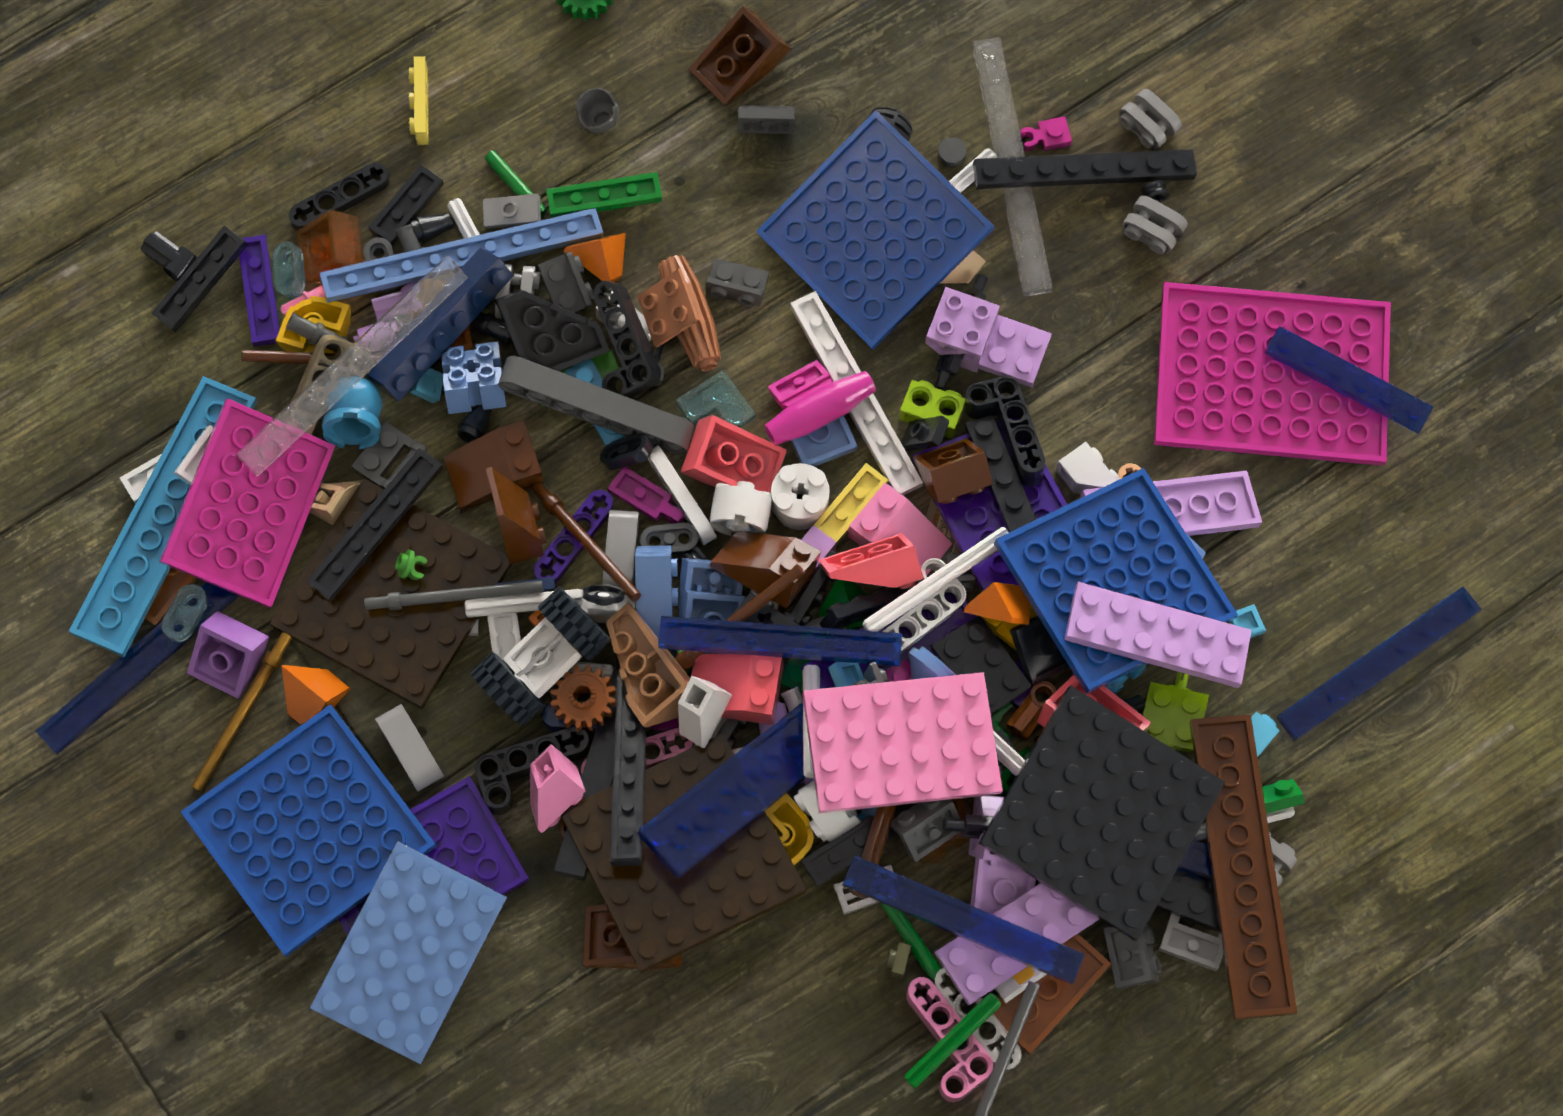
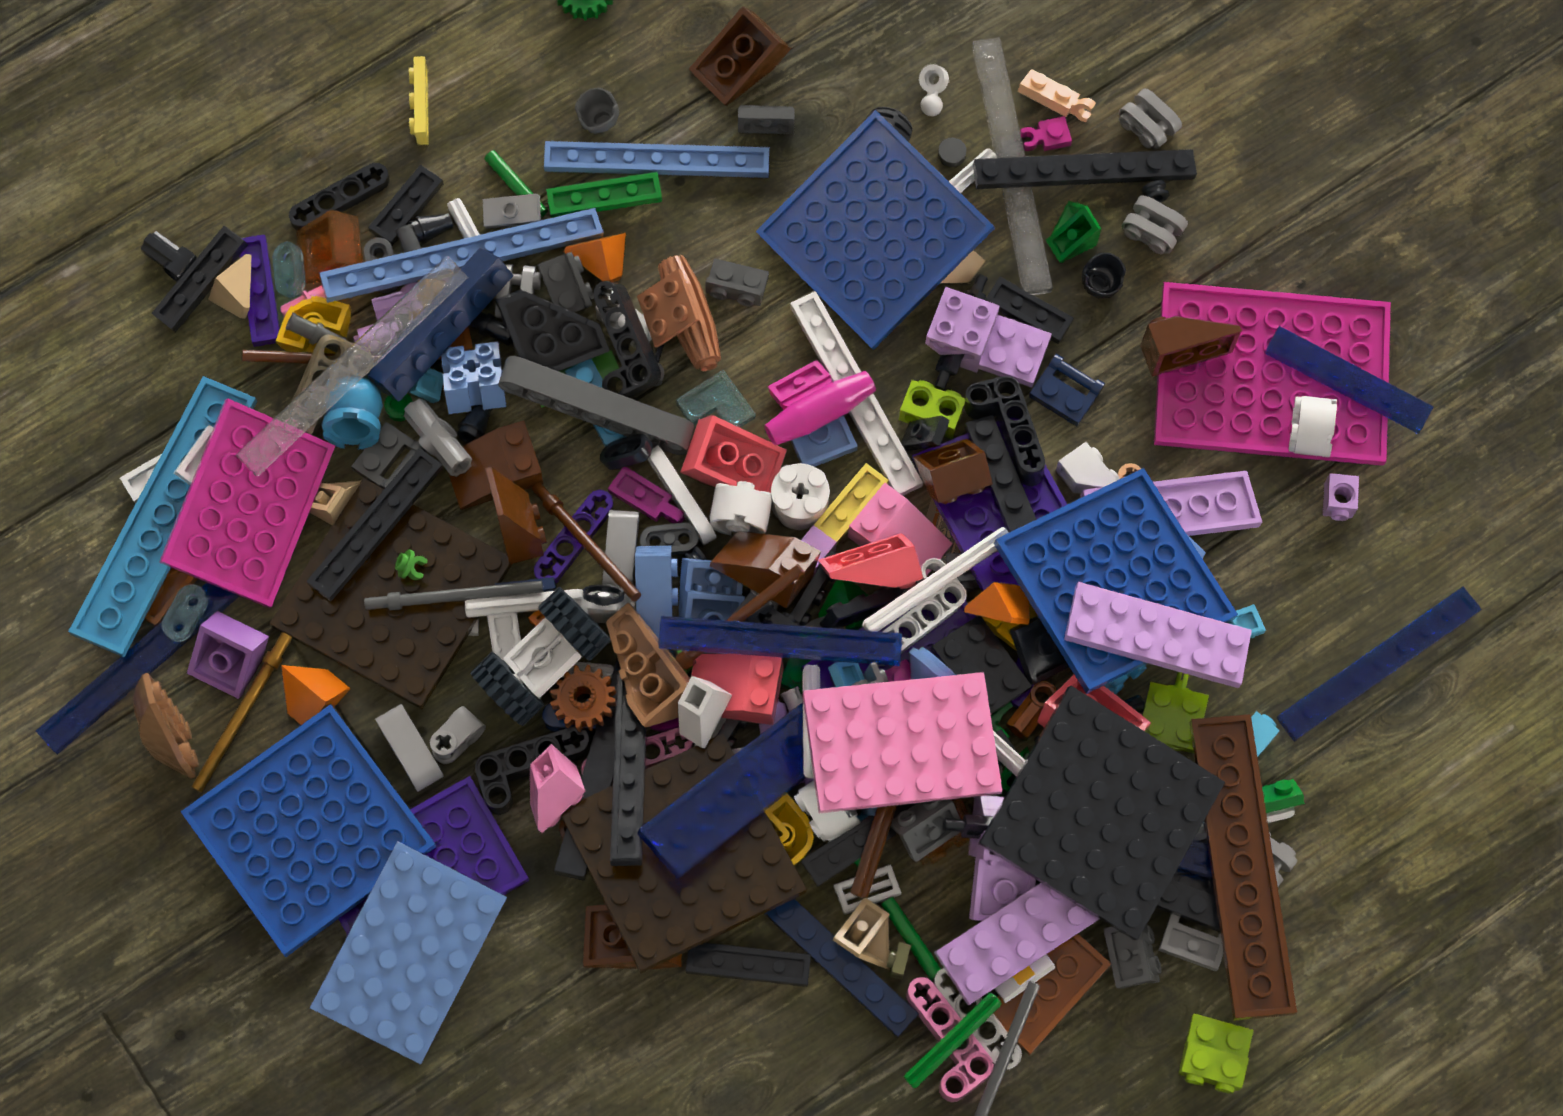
(163, 728): none -> medium nougat wedge
(232, 288): none -> tan slope
(395, 409): none -> green tile
(437, 437): none -> light grey piece
(458, 731): none -> light grey piece
(660, 158): none -> medium blue plate
(749, 964): none -> black plate
(843, 966): none -> dark blue plate
(866, 934): none -> tan slope
(932, 103): none -> white plate
(963, 920): clear blue plate -> none
(1029, 309): none -> black plate
(1055, 96): none -> light nougat plate
(1063, 398): none -> dark blue plate
(1074, 232): none -> green slope
(1103, 275): none -> black hair
(1185, 342): none -> reddish brown slope
(1216, 1054): none -> lime plate
(1313, 426): none -> white brick
(1343, 485): none -> lavender brick

